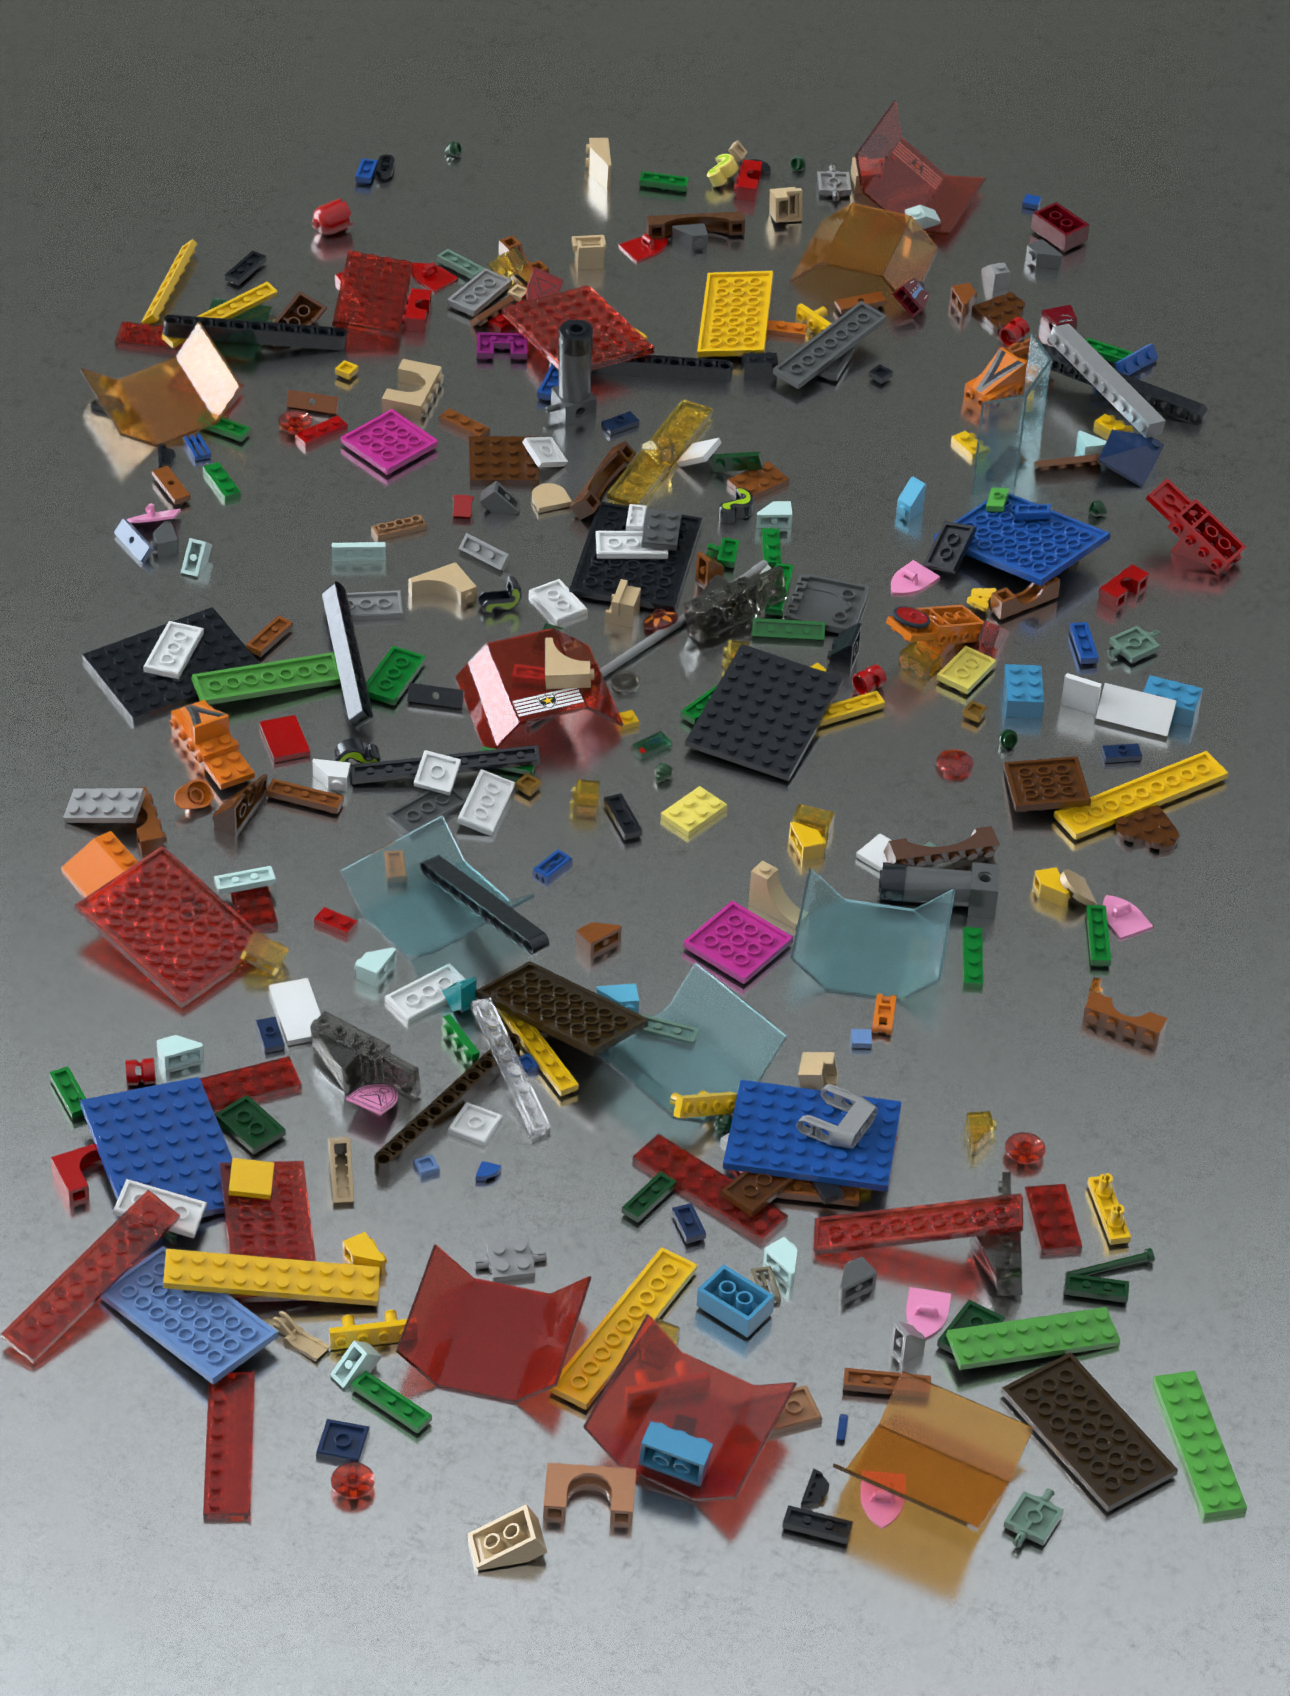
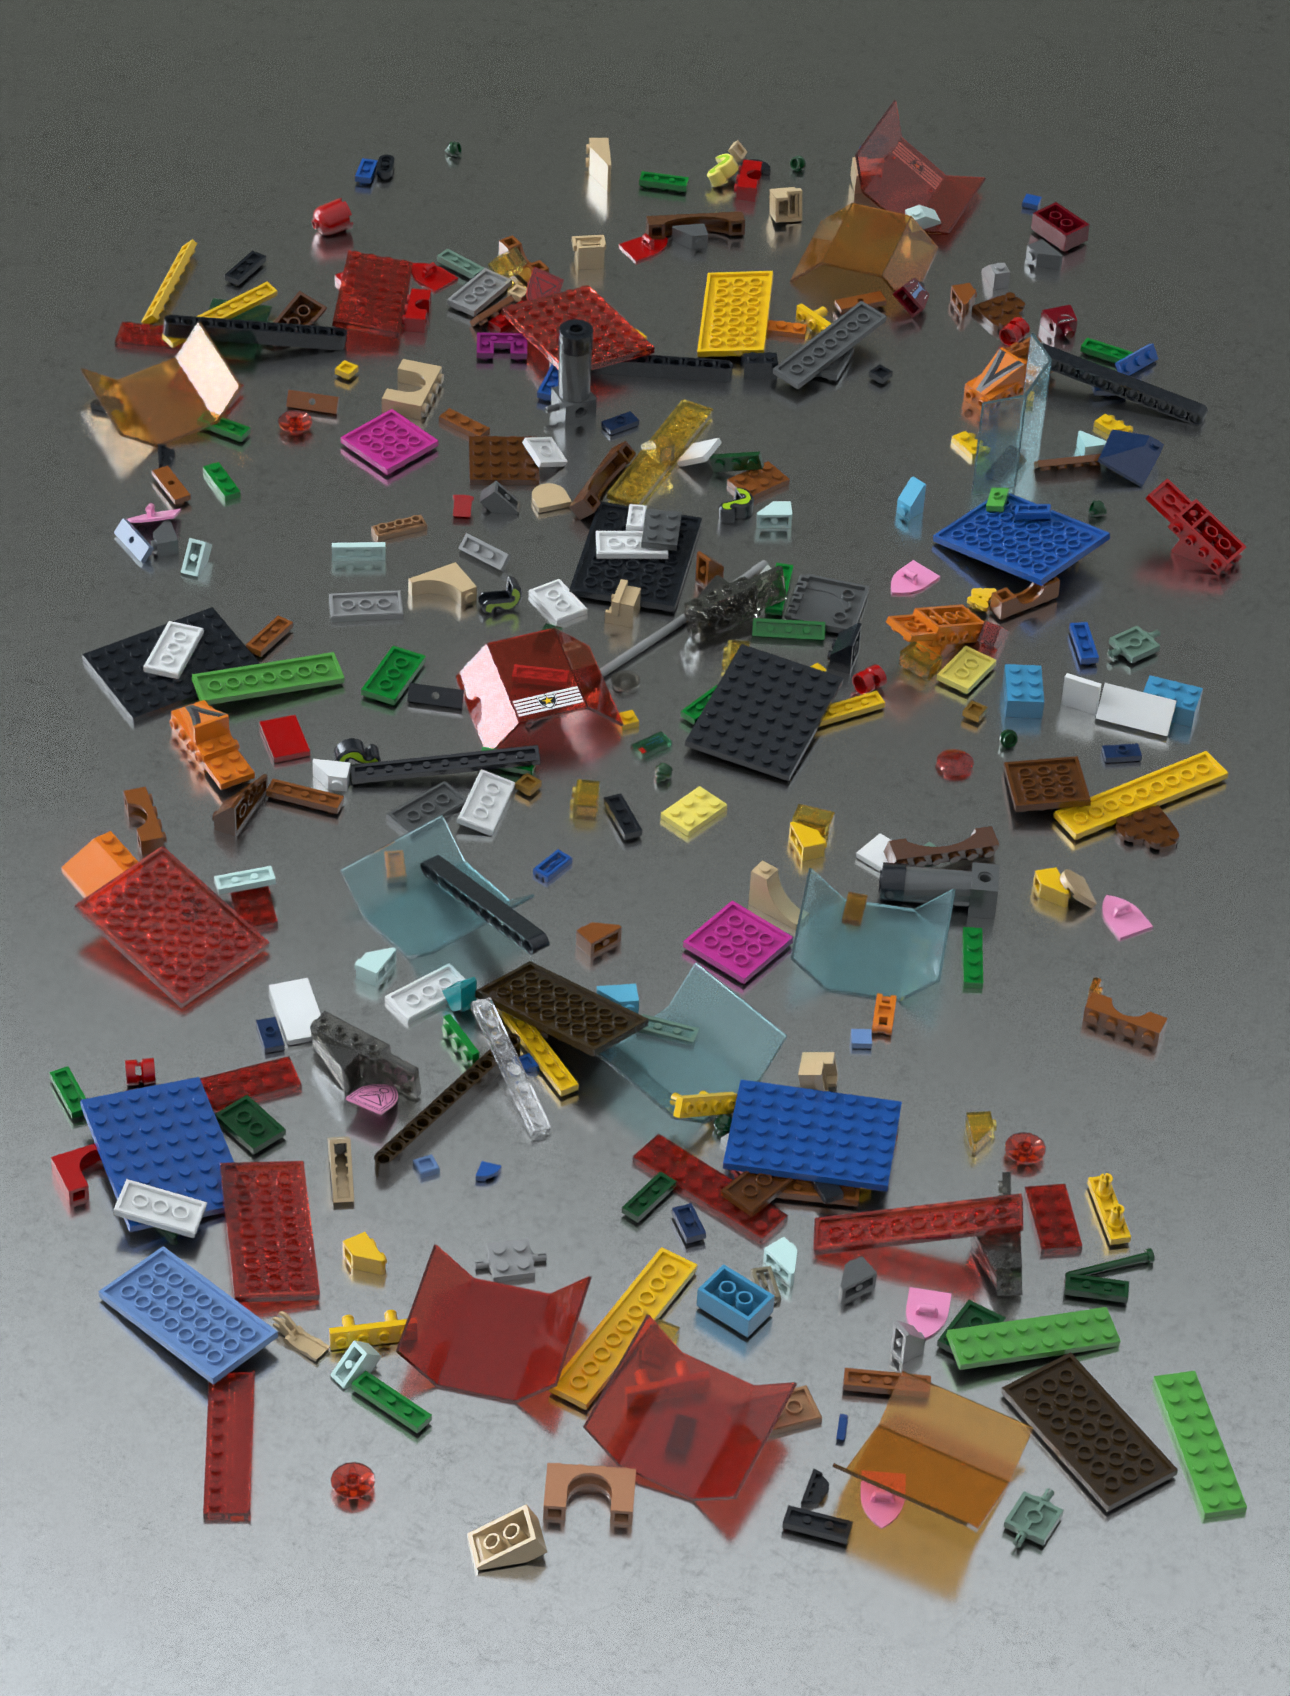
(90, 1276): clear red plate -> none
(104, 805): light grey plate -> none
(179, 1051): light aqua slope -> none
(194, 795): orange piece -> none
(198, 437): blue tile -> none
(251, 1178): yellow tile -> none
(264, 953): clear yellow brick -> none
(271, 1277): yellow plate -> none
(321, 431): red plate -> none
(335, 922): red plate -> none
(342, 1441): dark blue tile -> none
(347, 655): beam -> none
(437, 772): white plate -> none
(475, 1124): white tile -> none
(563, 671): tan arch -> none
(660, 619): clear red dish -> none
(675, 1453): dark azure brick -> none
(726, 551): green plate -> none
(771, 546): green plate -> none
(834, 183): light grey plate -> none
(851, 1128): light grey connector -> none
(854, 908): none -> clear orange tile
(911, 617): wheel -> none
(950, 547): black plate -> none
(1098, 935): green plate -> none
(1107, 380): light grey brick -> none
(1115, 591): red arch -> none

